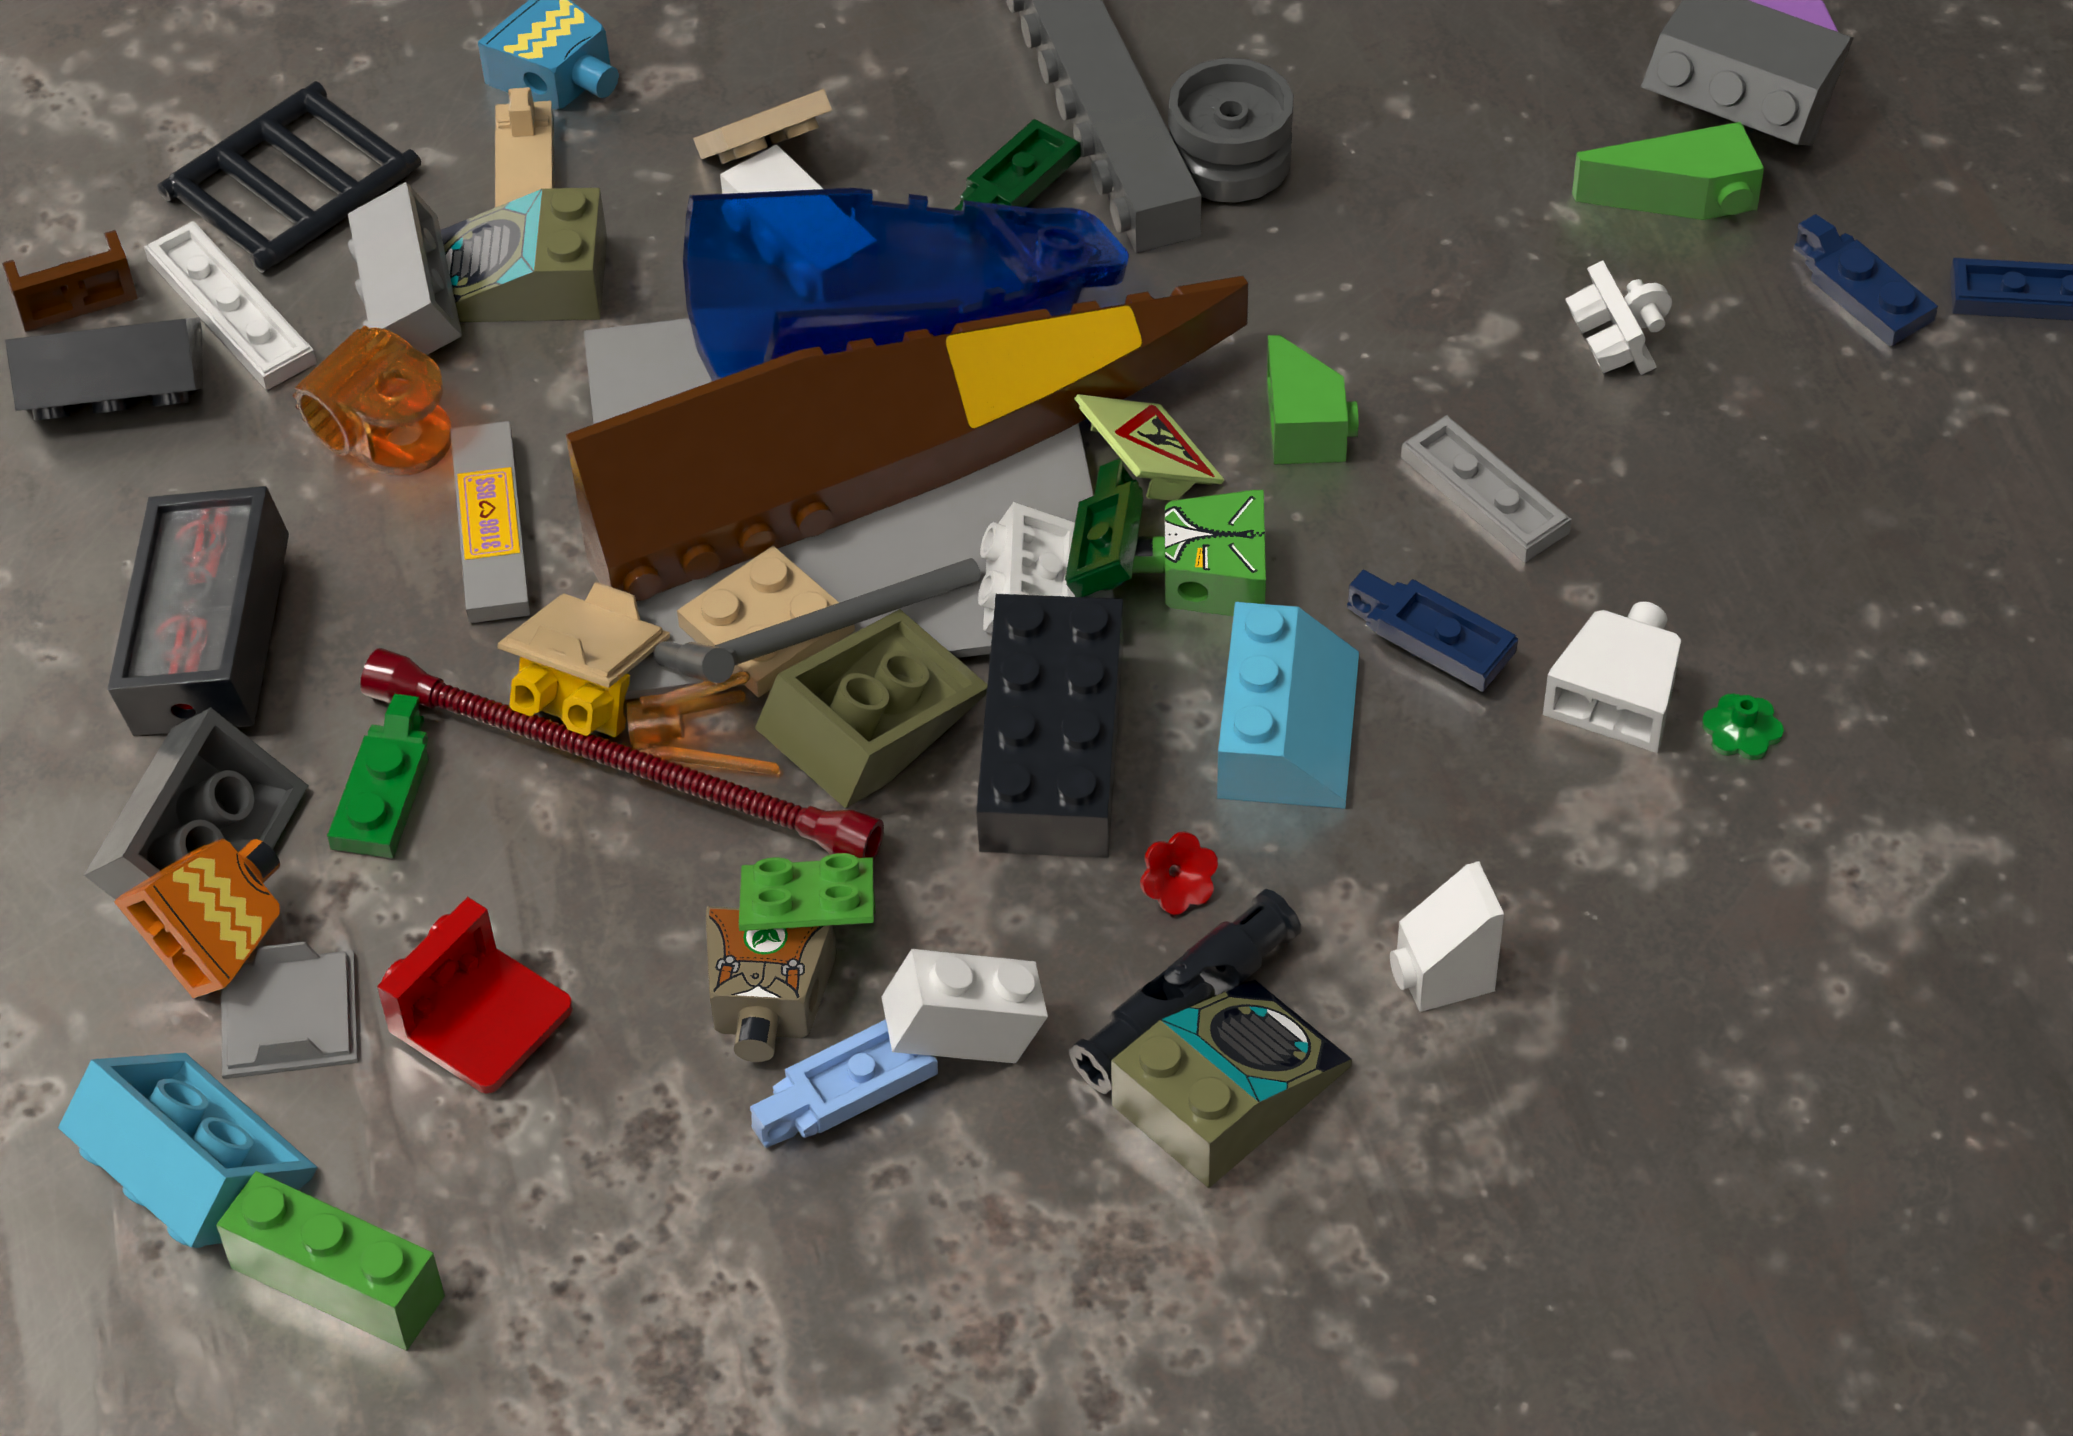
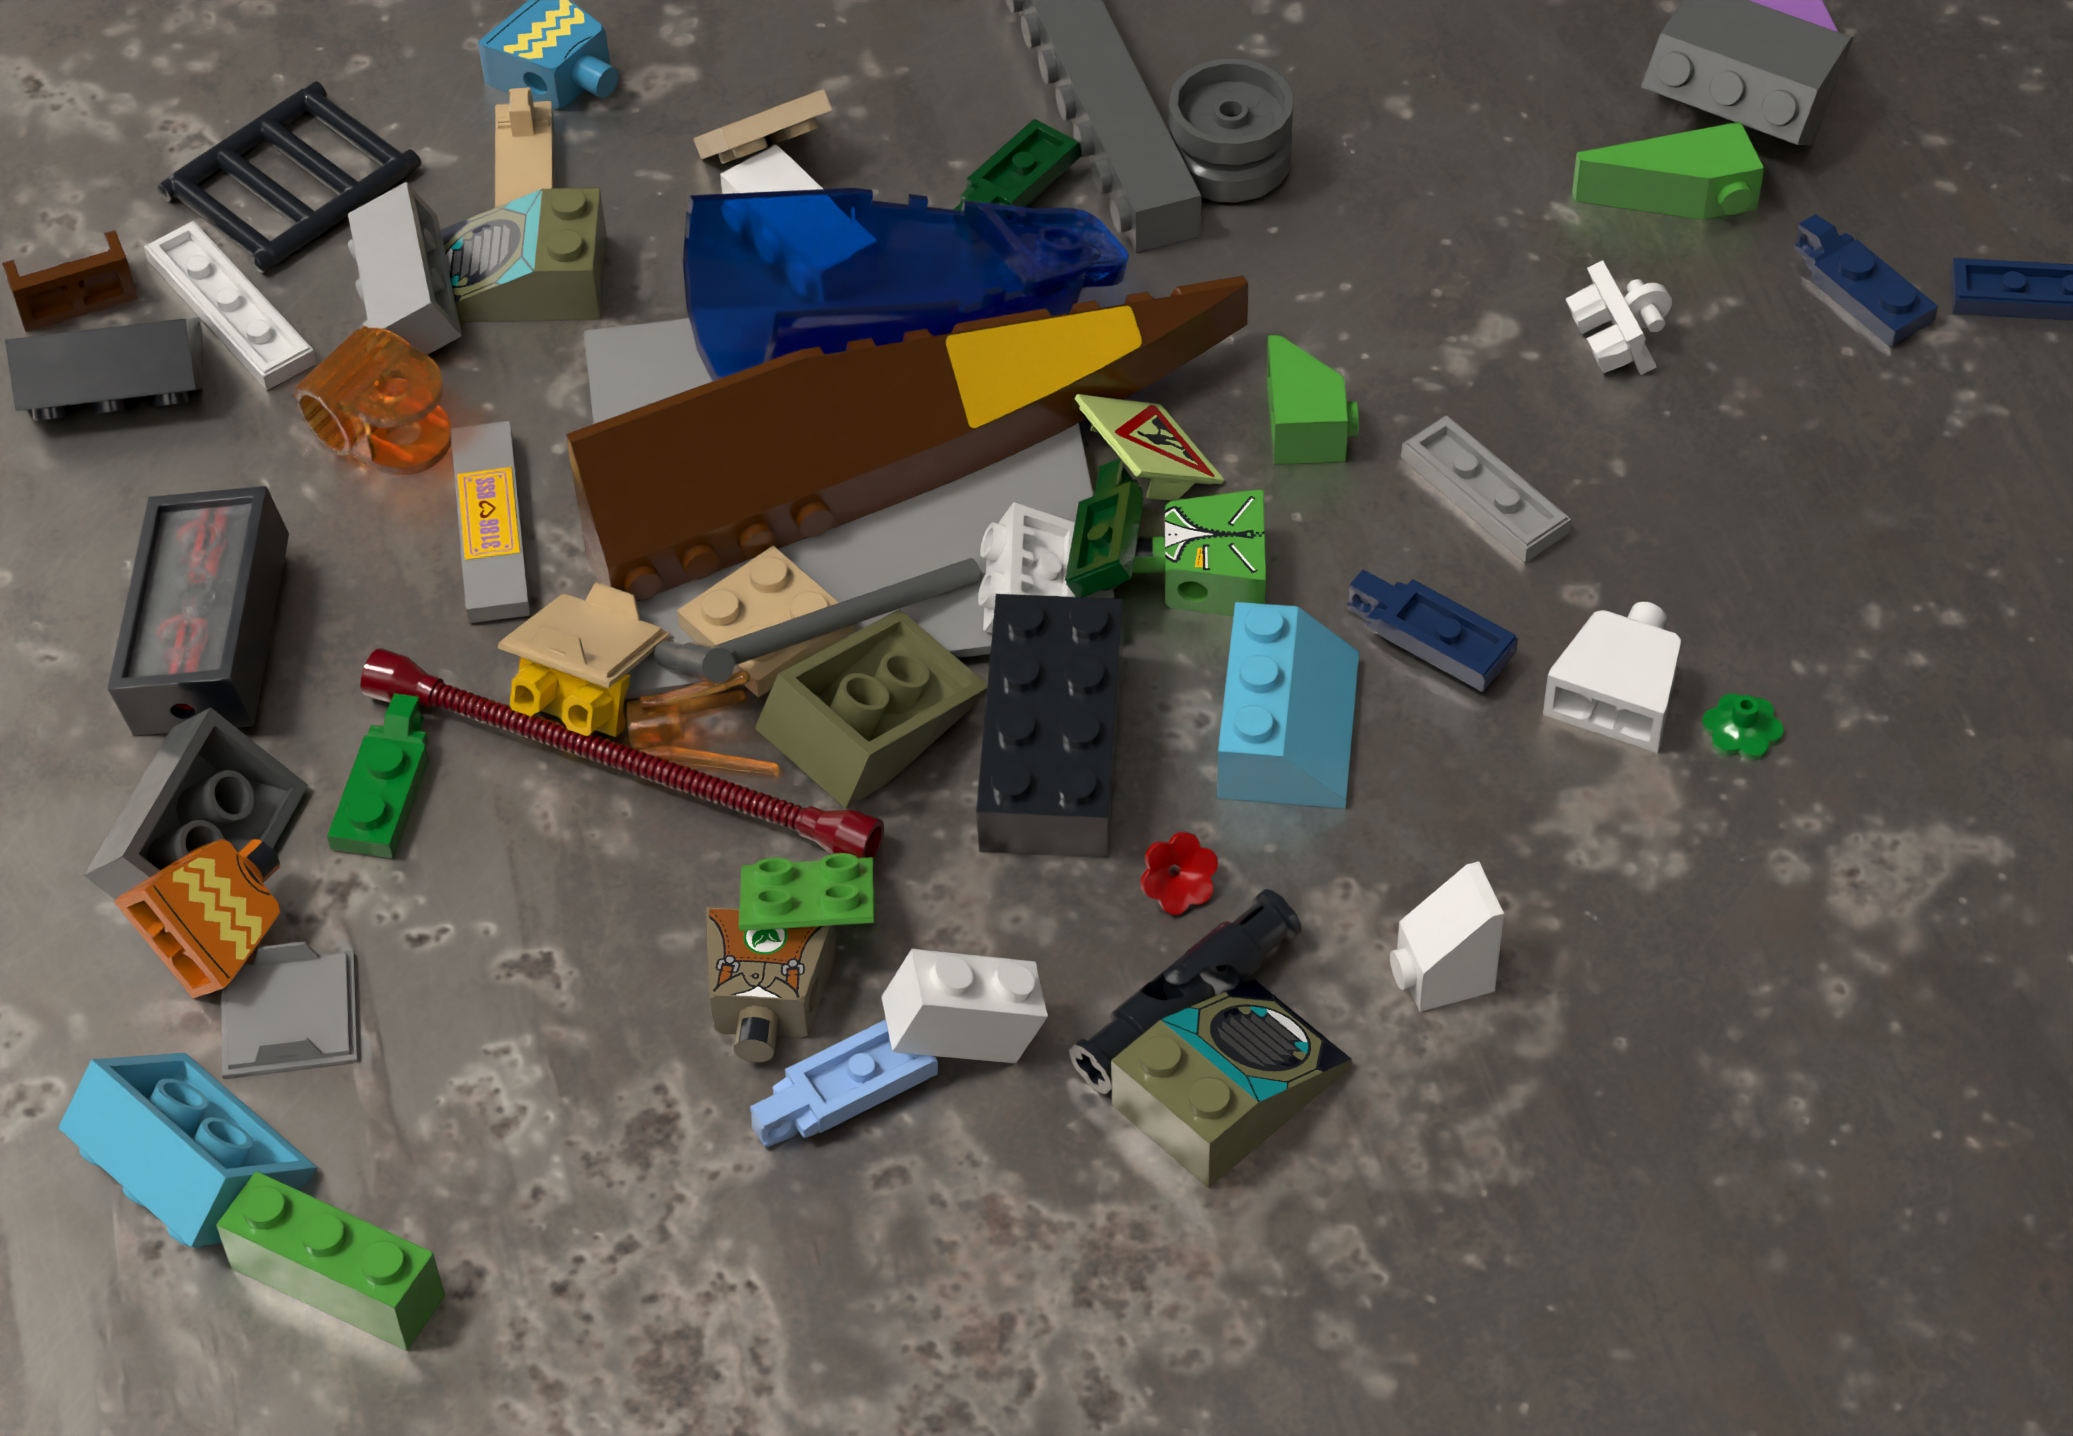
(470, 1001): red bracket -> none

